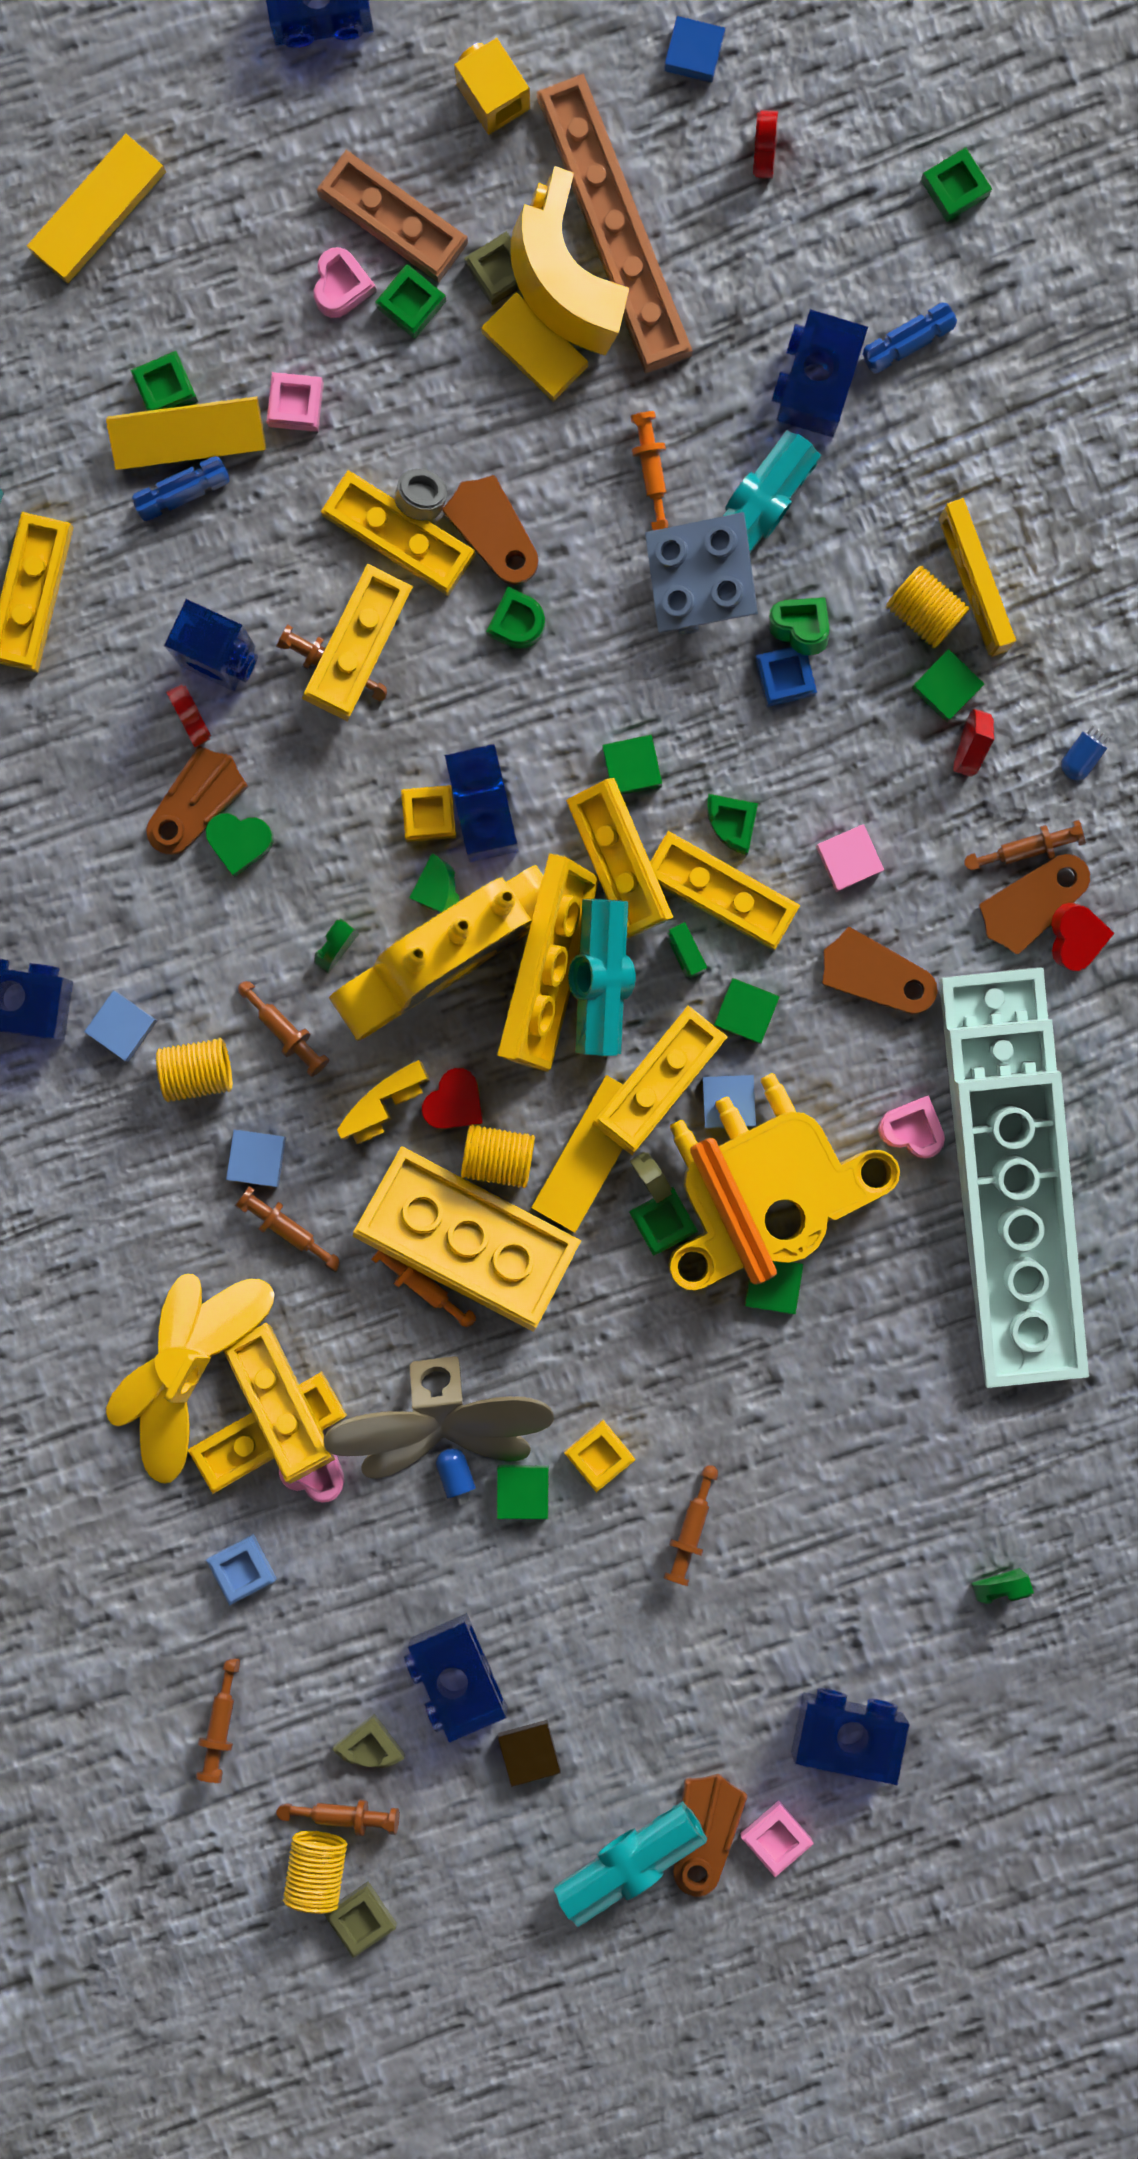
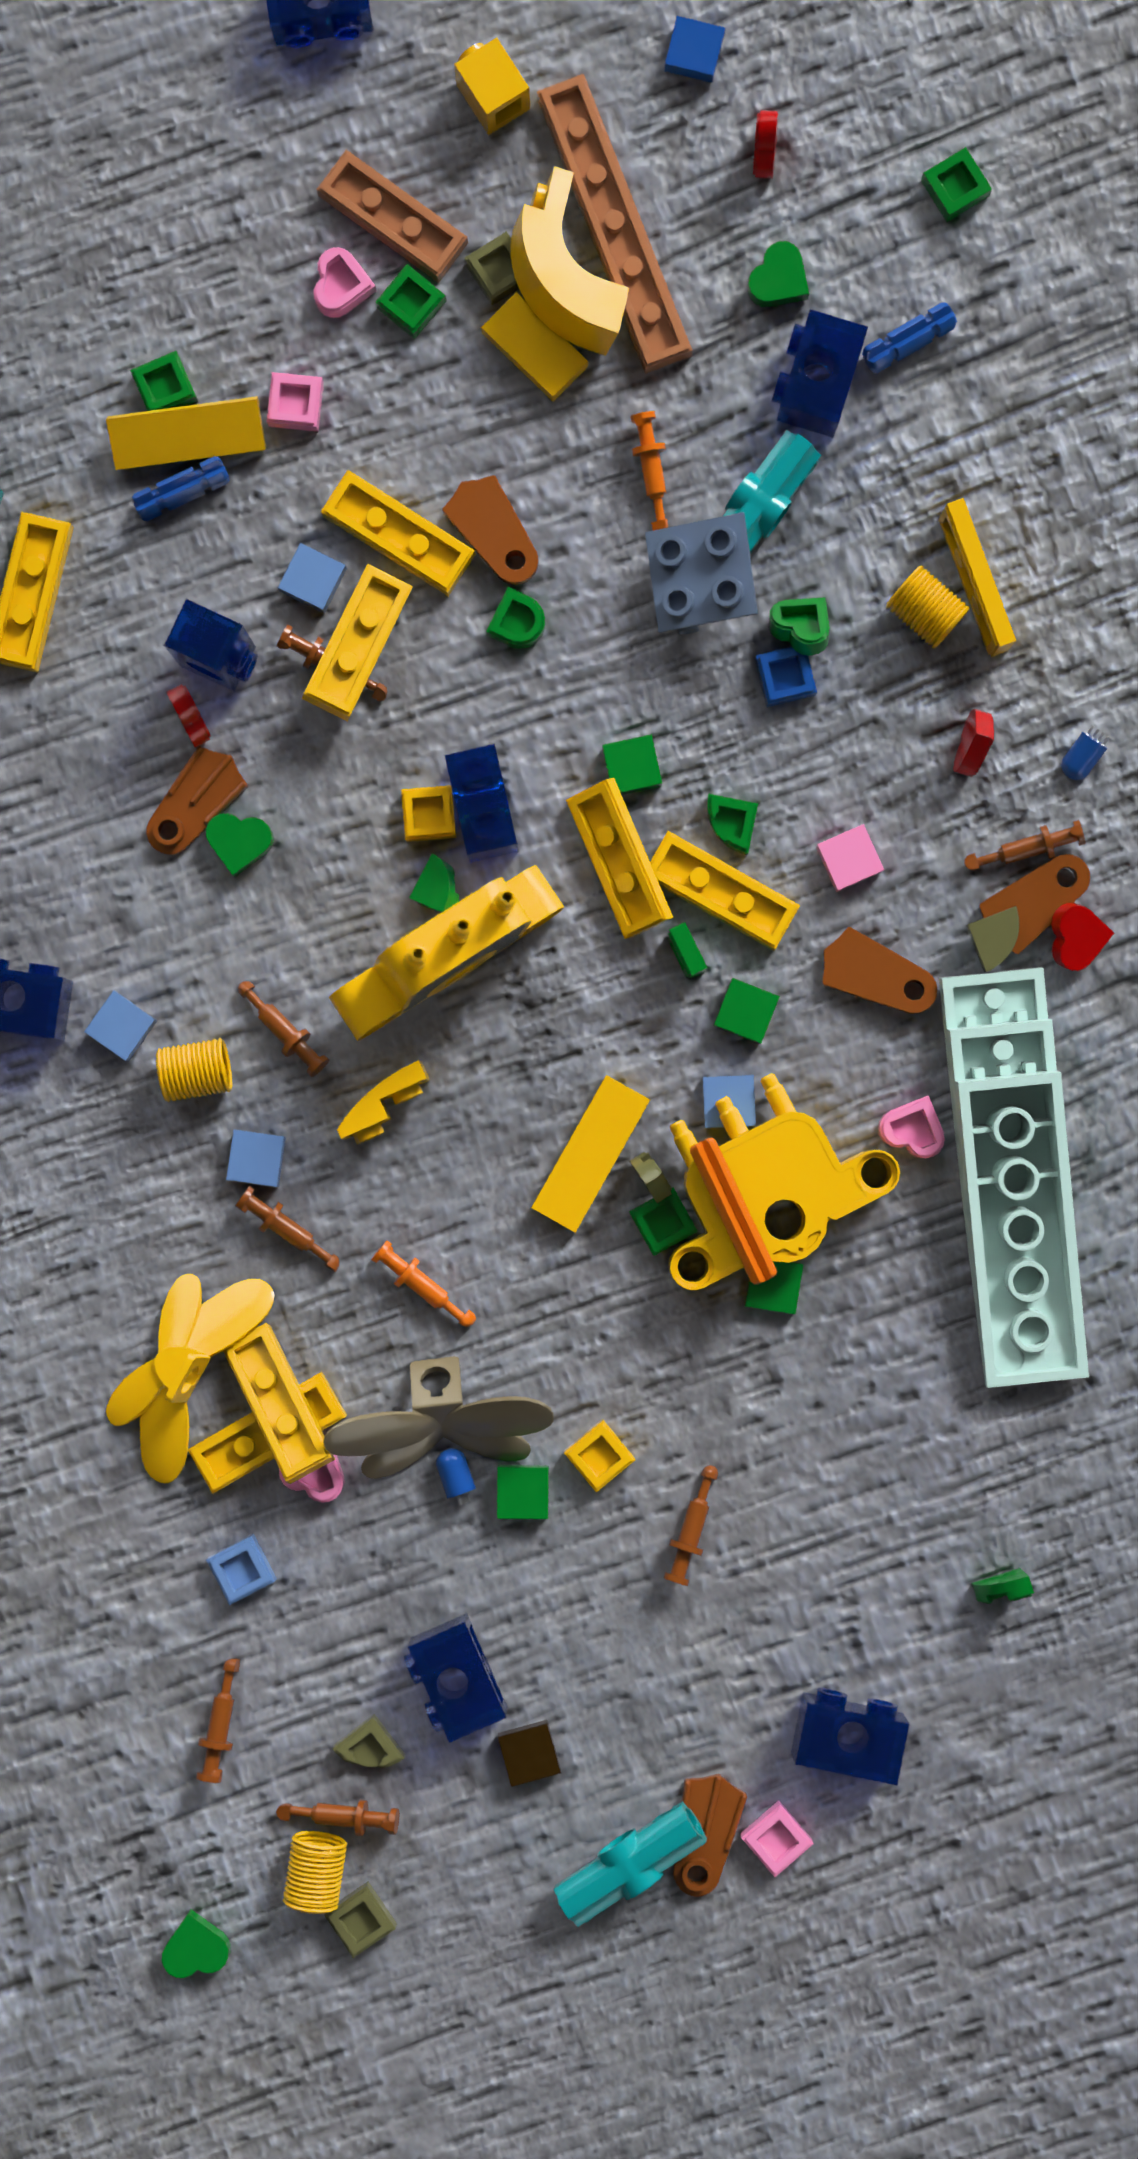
(96, 208): yellow tile -> none
(195, 1947): none -> green tile
(312, 578): none -> medium blue tile
(338, 941): green tile -> none
(420, 494): dark grey tile -> none
(455, 1102): red tile -> none
(466, 1238): yellow tile -> none
(497, 1156): yellow piece -> none
(542, 979): yellow tile -> none
(601, 977): teal piece -> none
(659, 1080): yellow tile -> none
(779, 278): none -> green tile
(947, 685): green tile -> none
(995, 937): none -> olive tile

